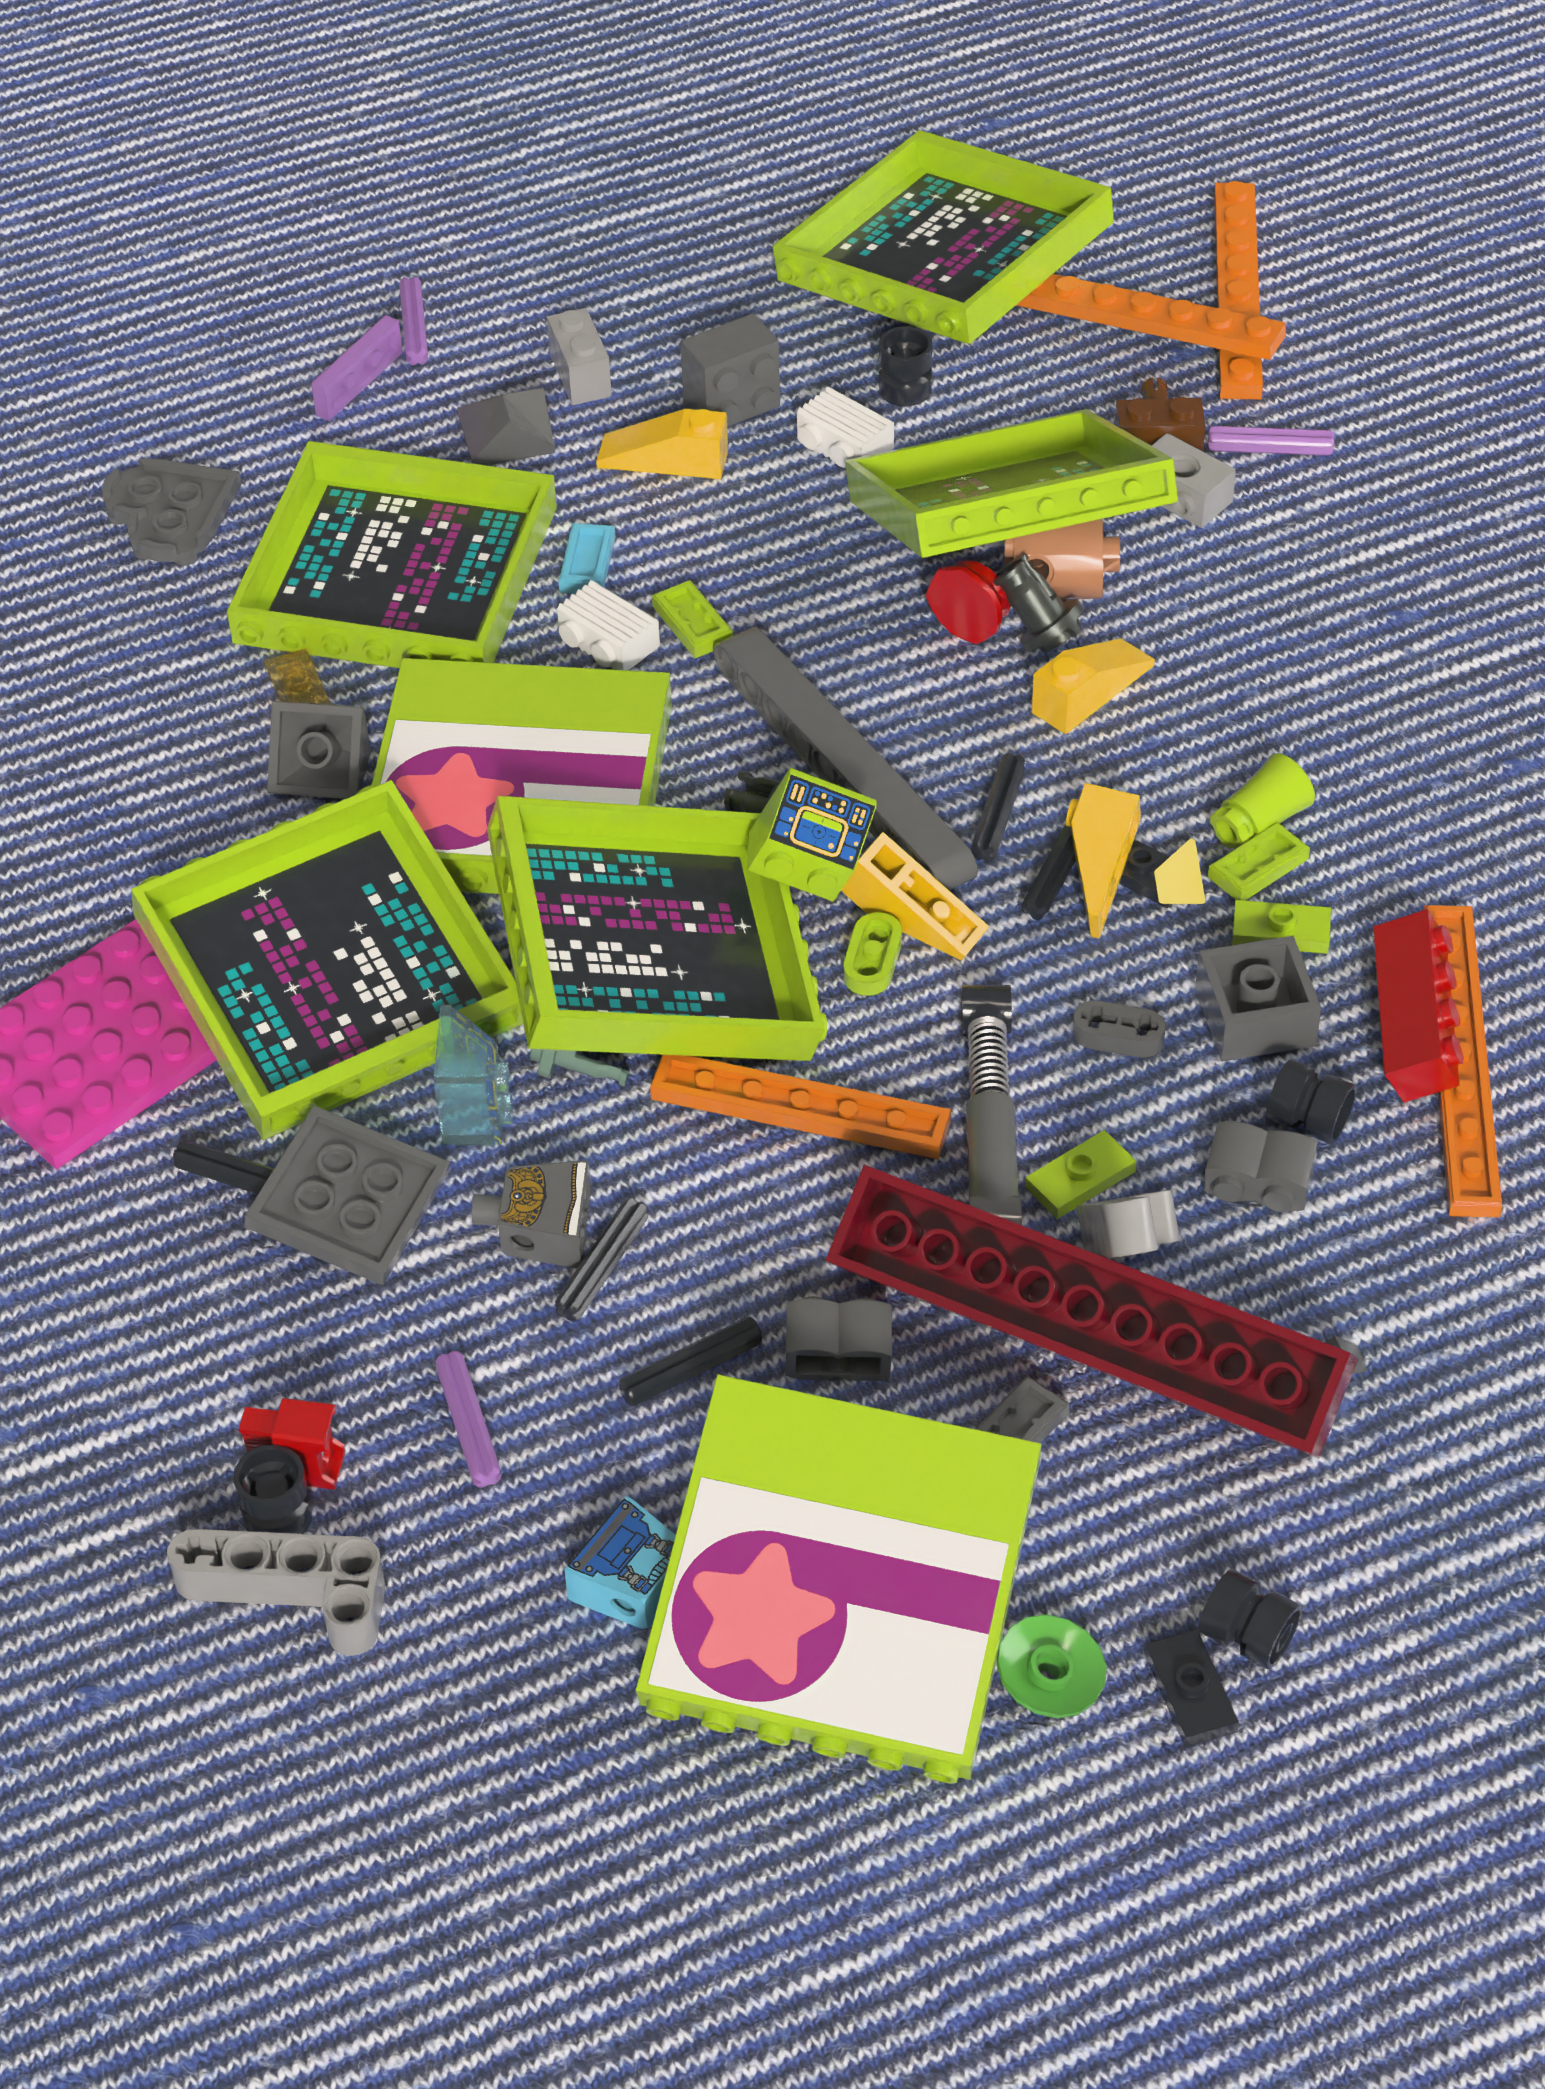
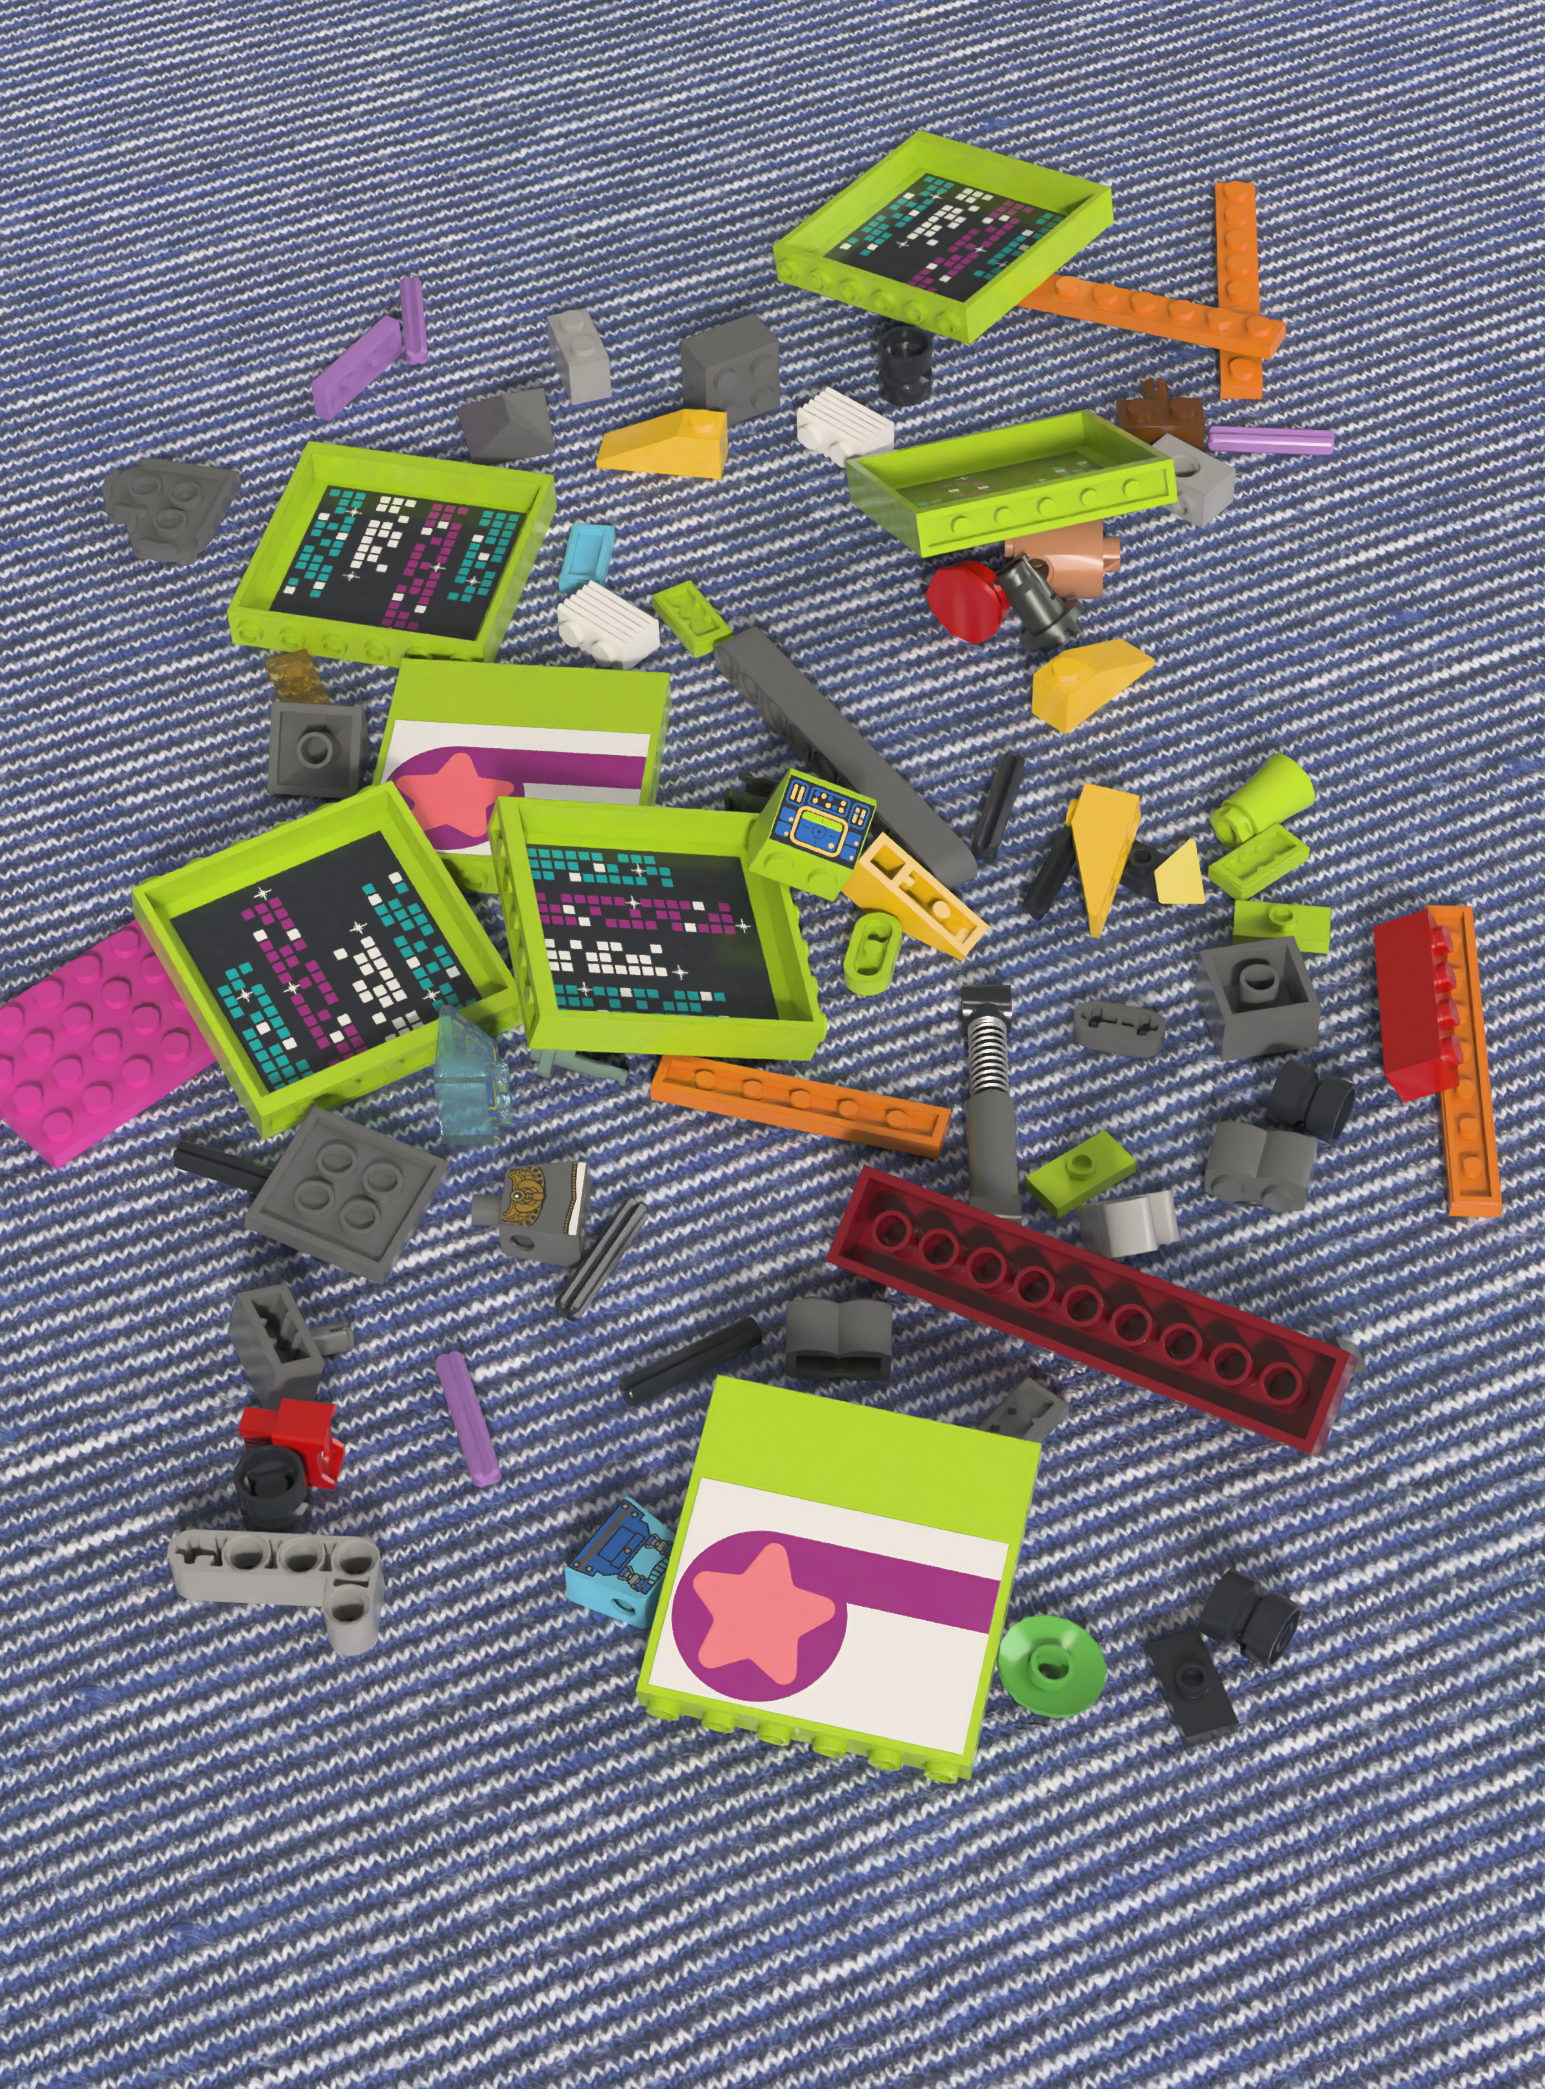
(278, 1348): none -> dark grey brick

